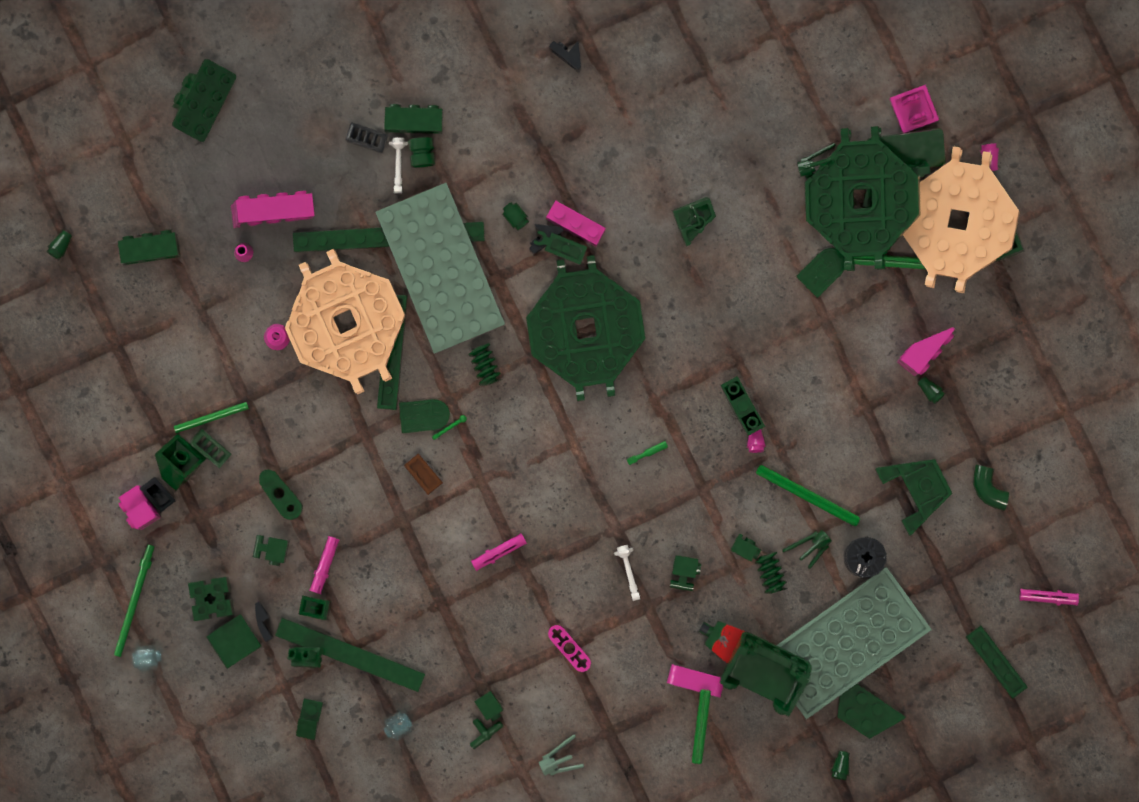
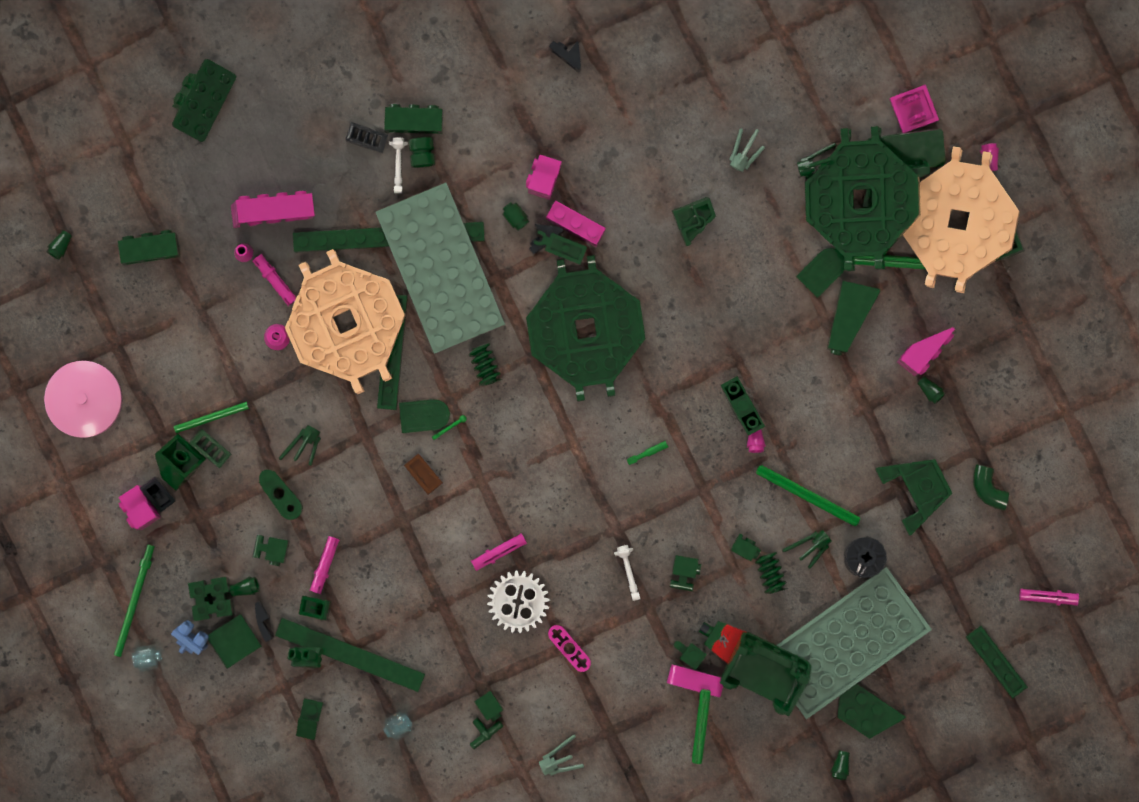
(83, 399): none -> bright pink dish
(189, 641): none -> medium blue hips
(245, 587): none -> dark green cone
(274, 279): none -> dark pink pin
(308, 436): none -> dark green plant
(500, 598): none -> white gear
(544, 176): none -> dark pink brick
(691, 655): none -> dark green brick
(740, 161): none -> sand green plant
(850, 312): none -> dark green slope

